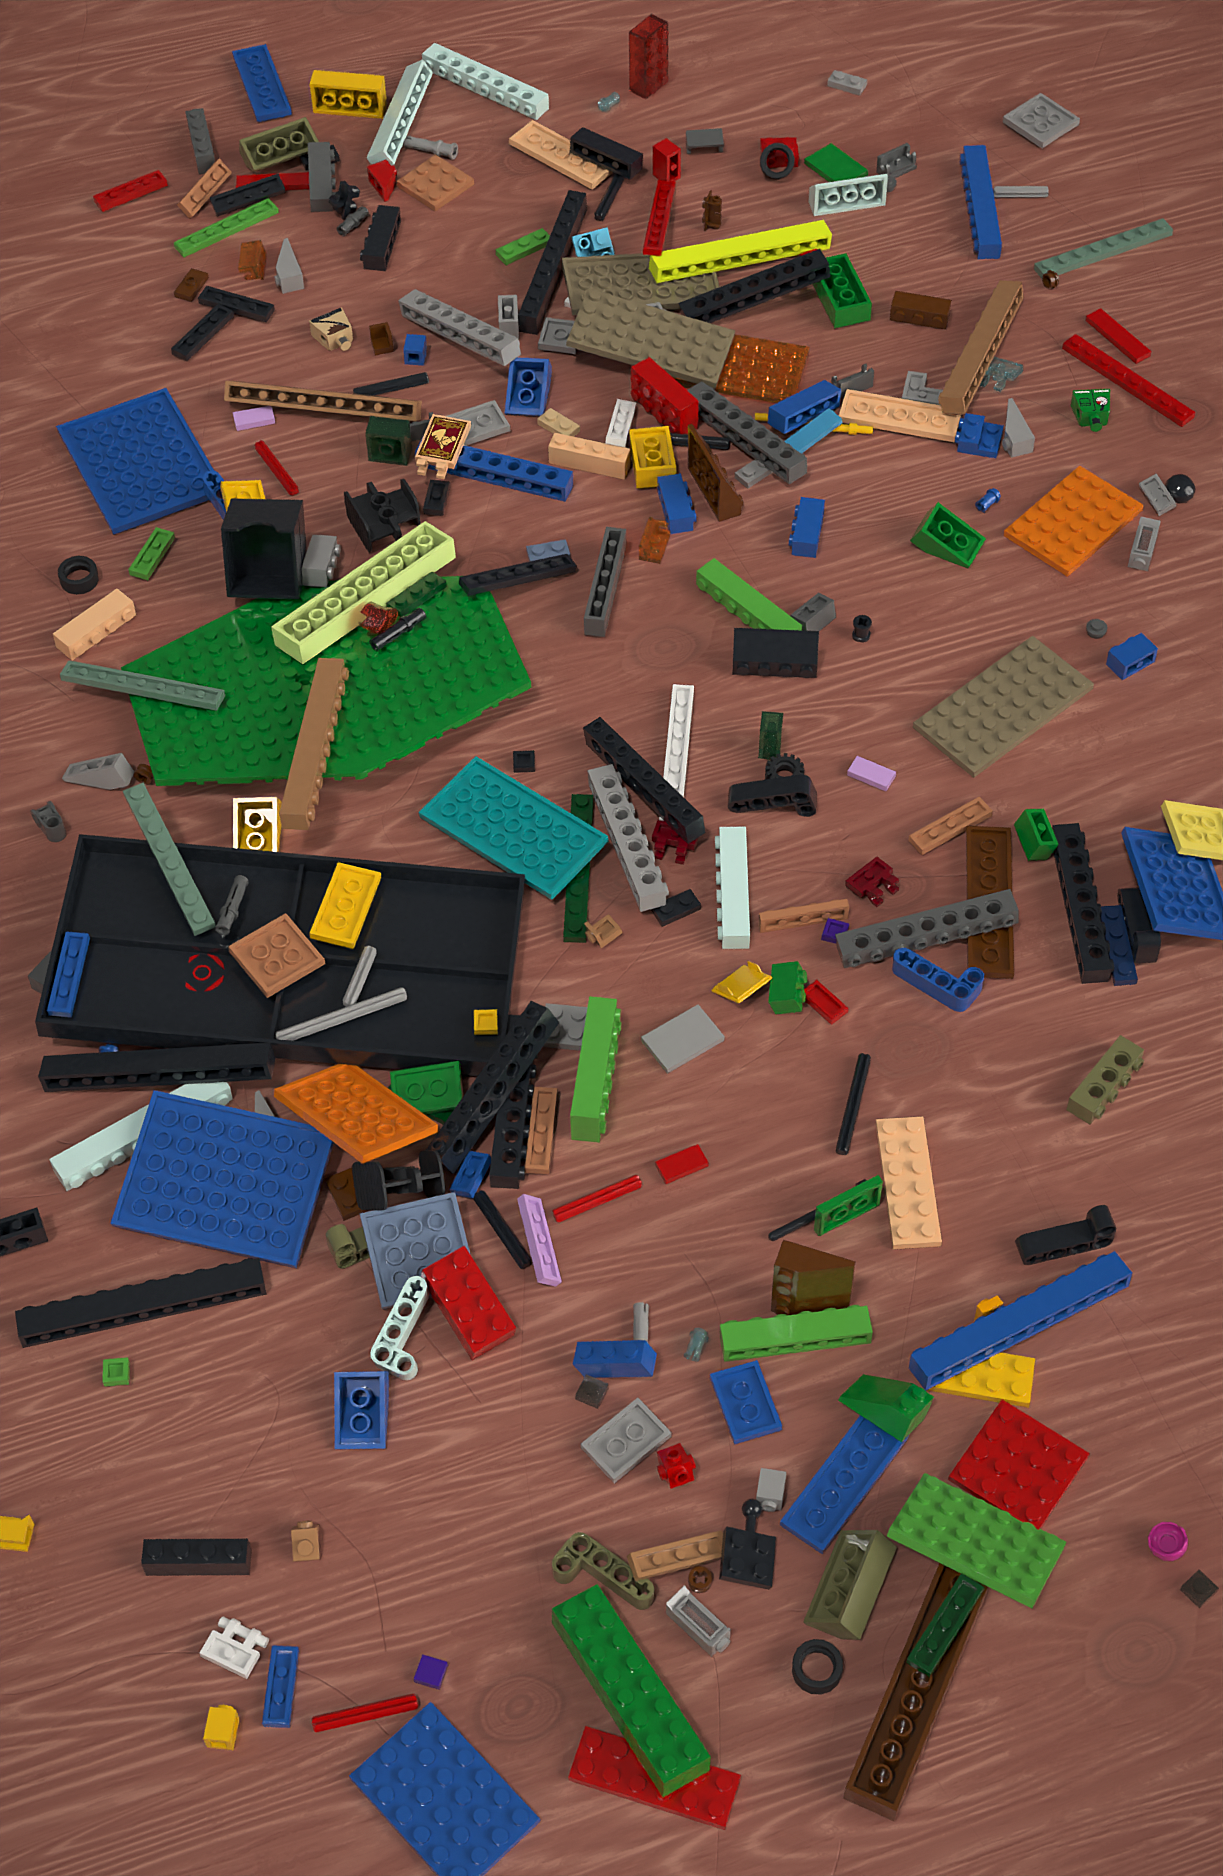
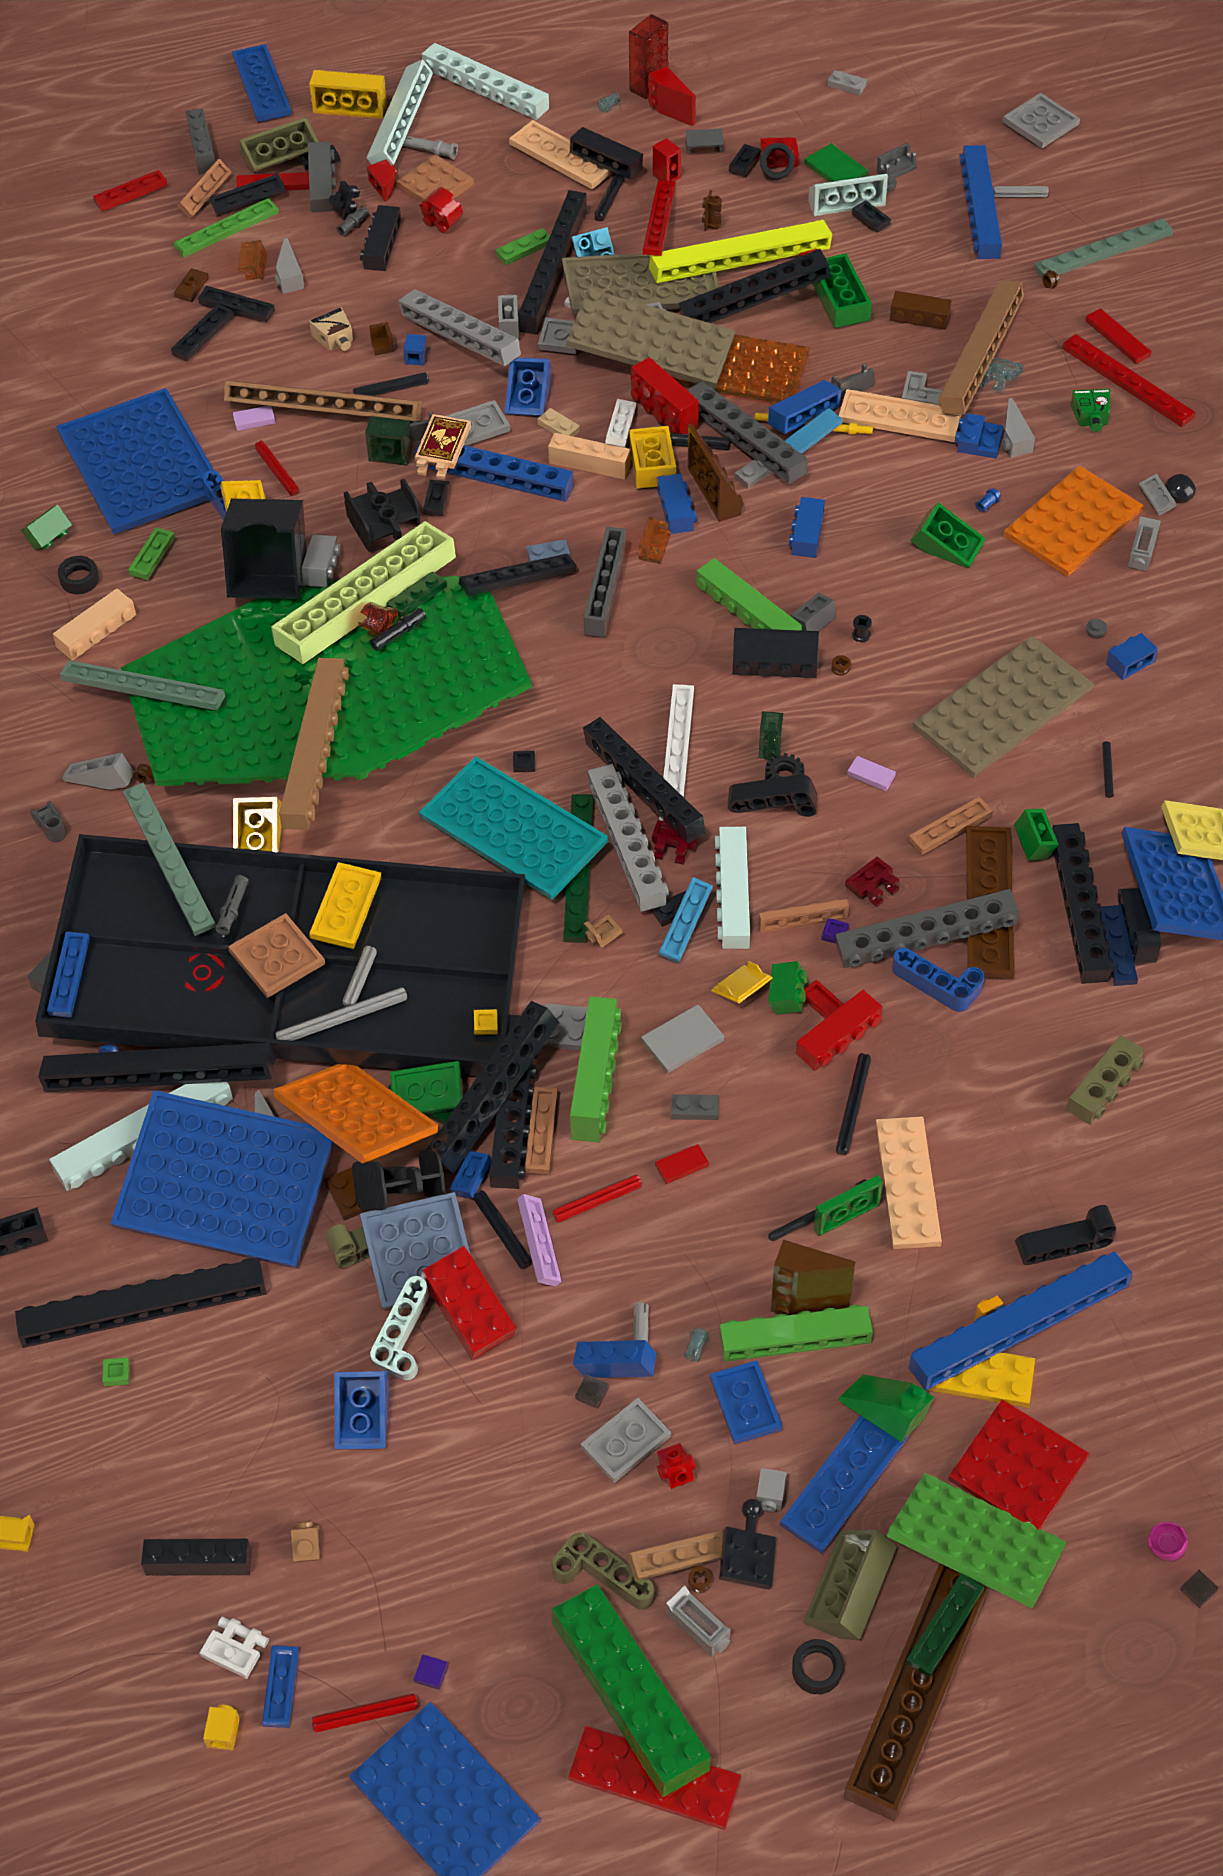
(46, 527): none -> brick
(441, 209): none -> red brick
(671, 96): none -> red slope
(685, 920): none -> dark azure tile
(695, 1107): none -> dark grey plate
(744, 160): none -> black plate
(839, 1030): none -> red brick
(844, 661): none -> reddish brown bush
(871, 216): none -> black plate
(1107, 767): none -> black bar

